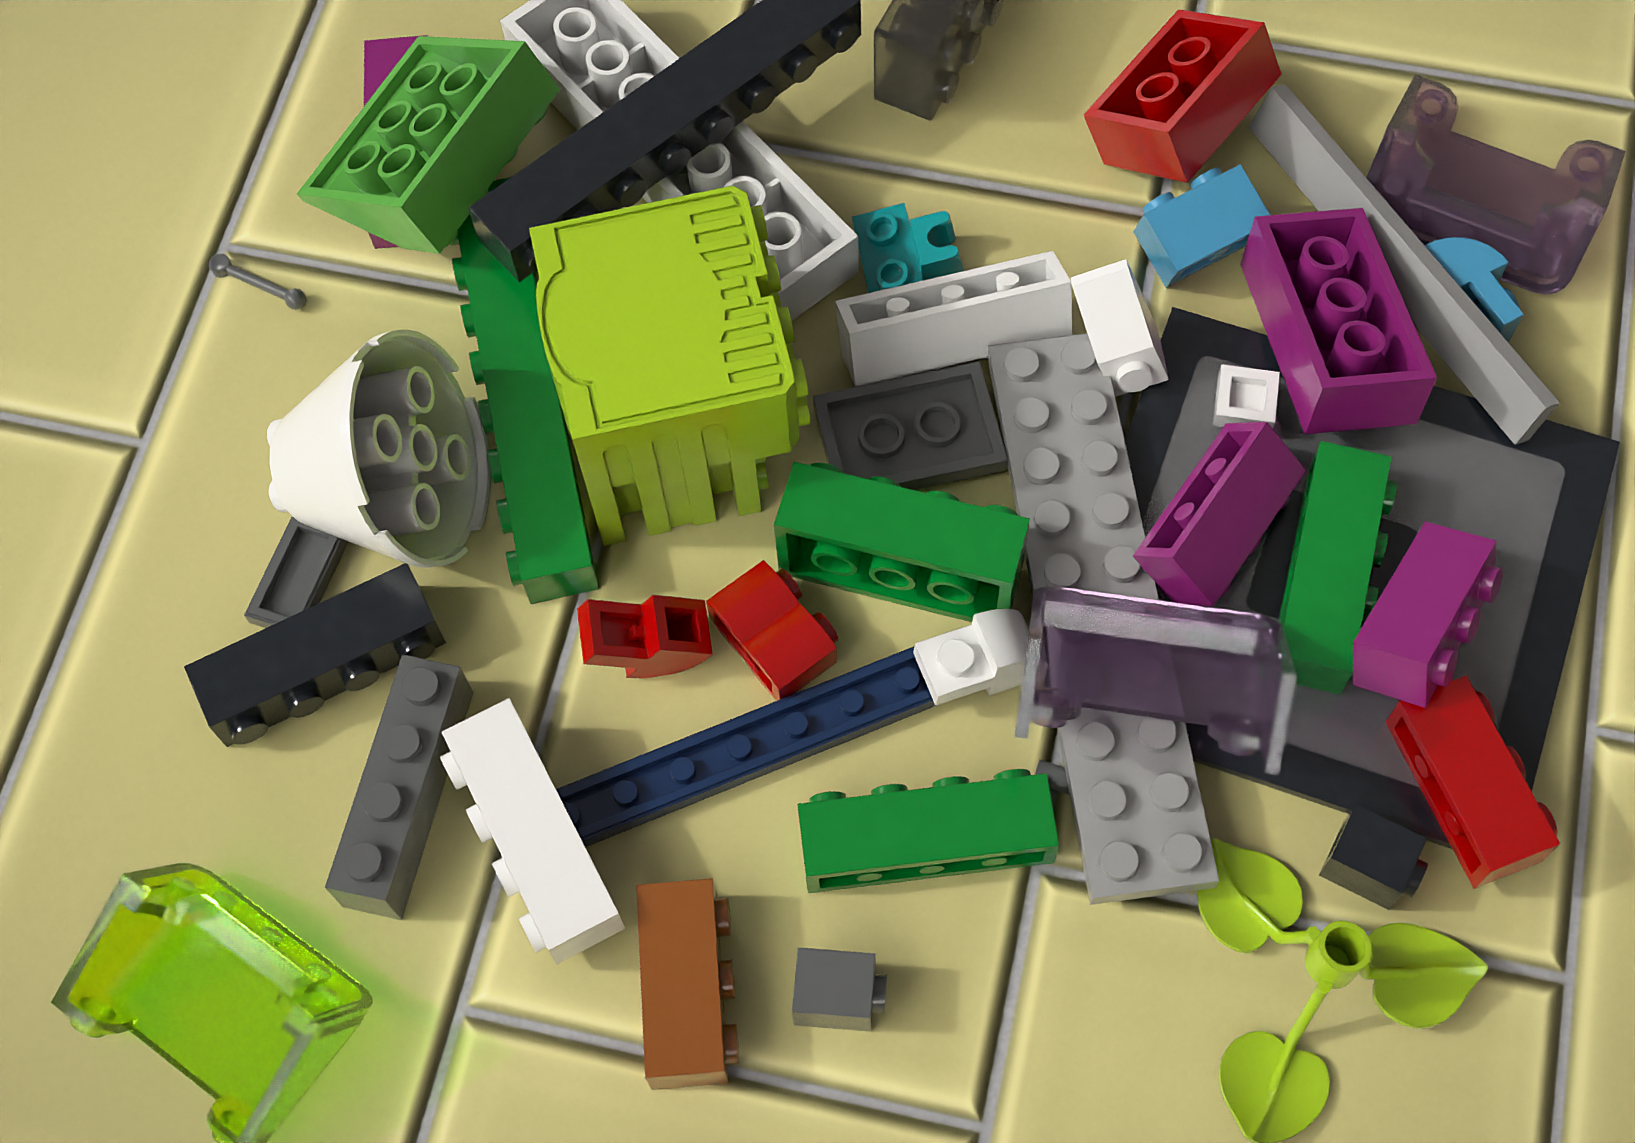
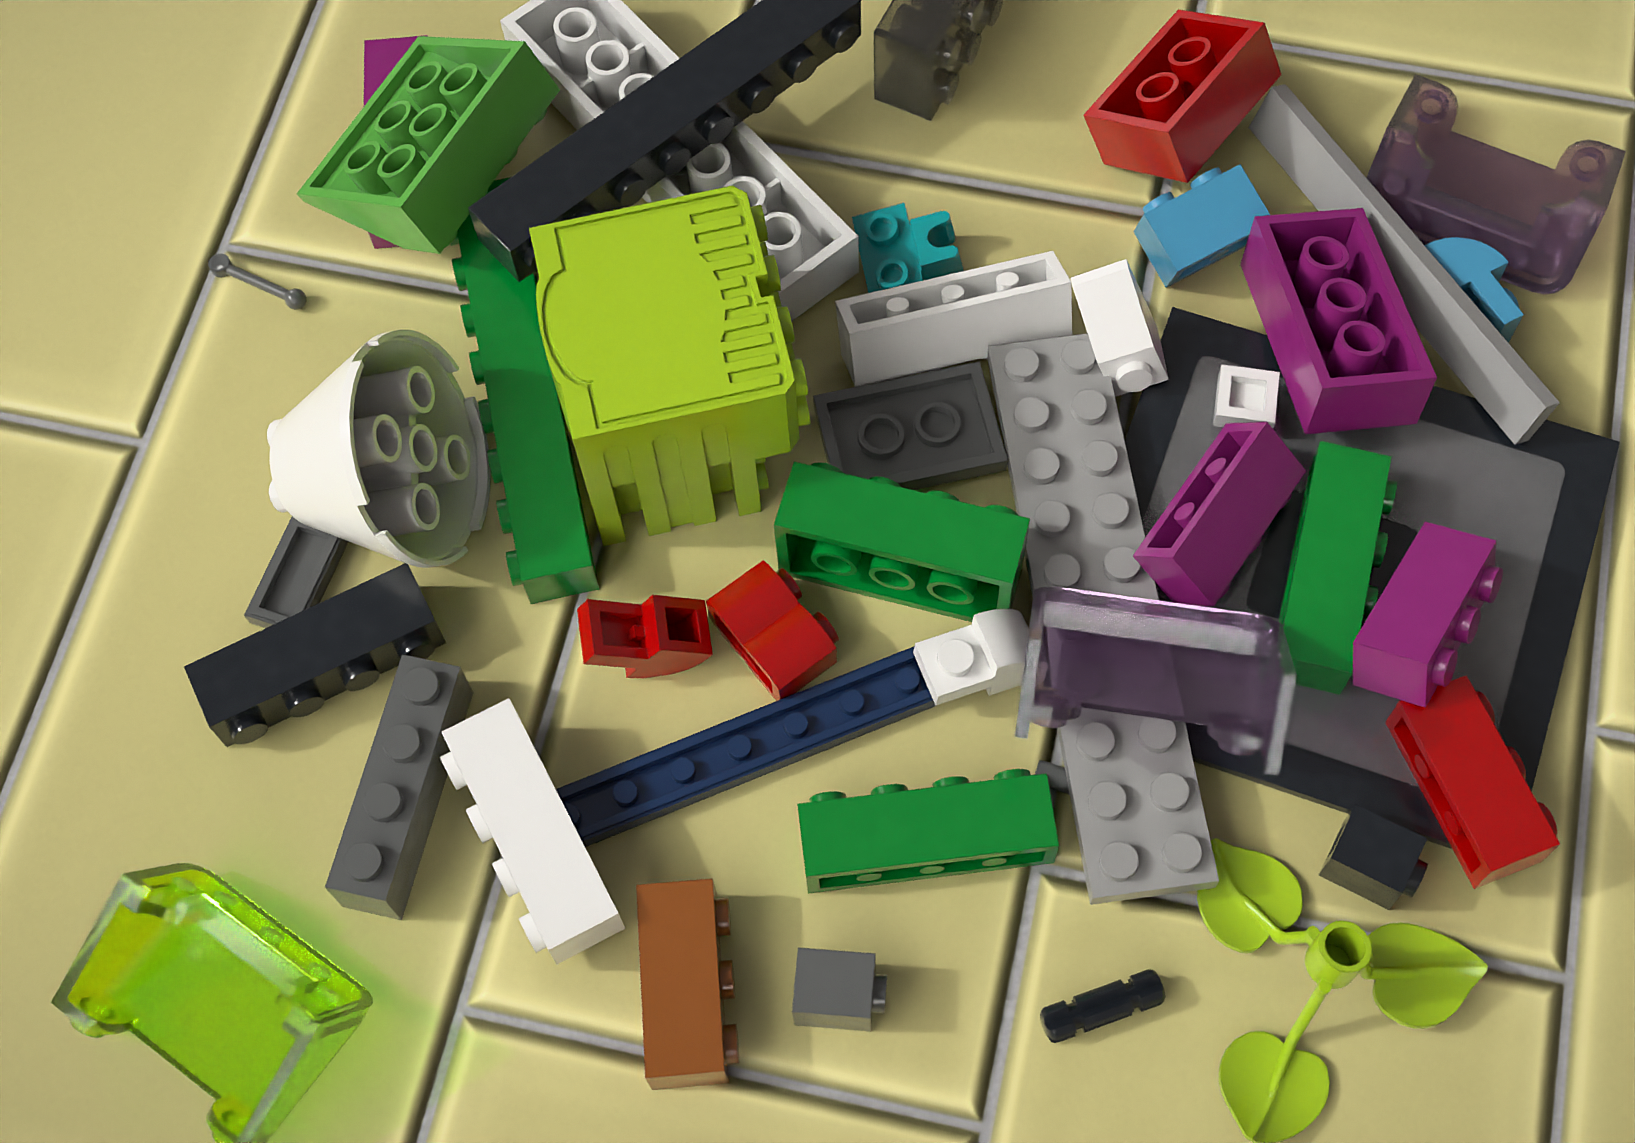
(1102, 1005): none -> black axle

